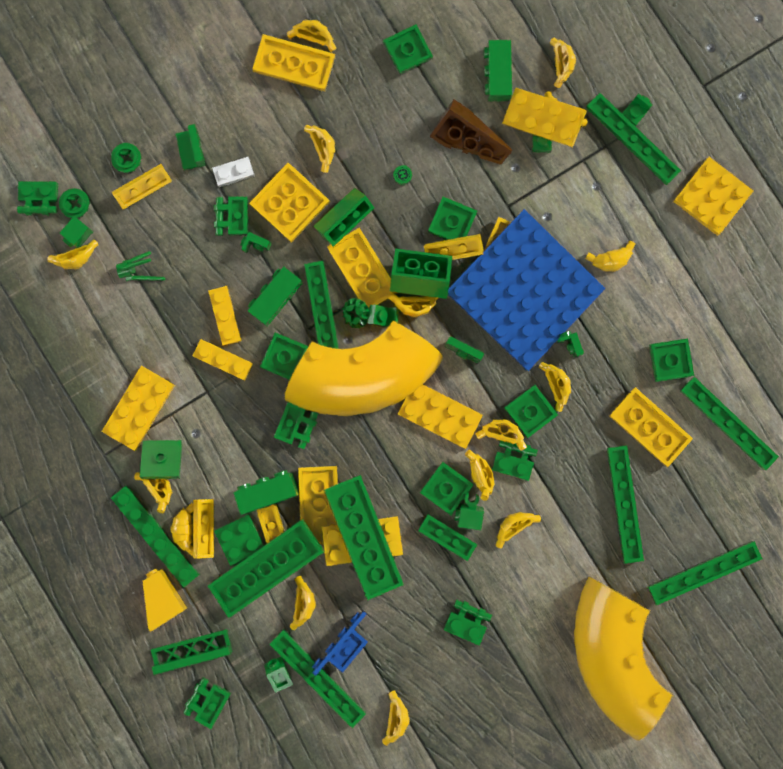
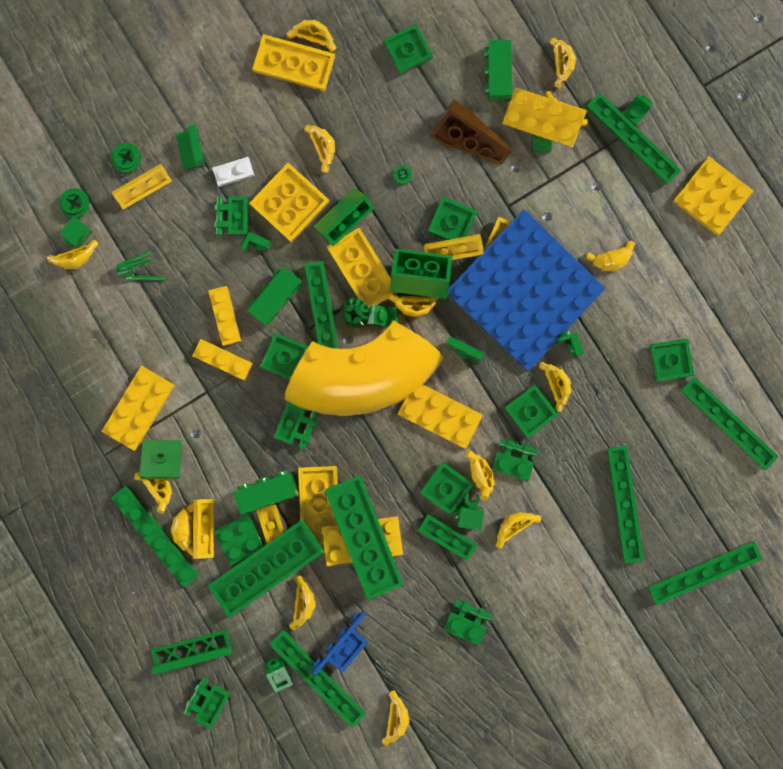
(37, 192): green plate -> none
(161, 599): yellow slope -> none
(503, 431): yellow piece -> none
(613, 659): yellow brick -> none
(651, 427): yellow plate -> none

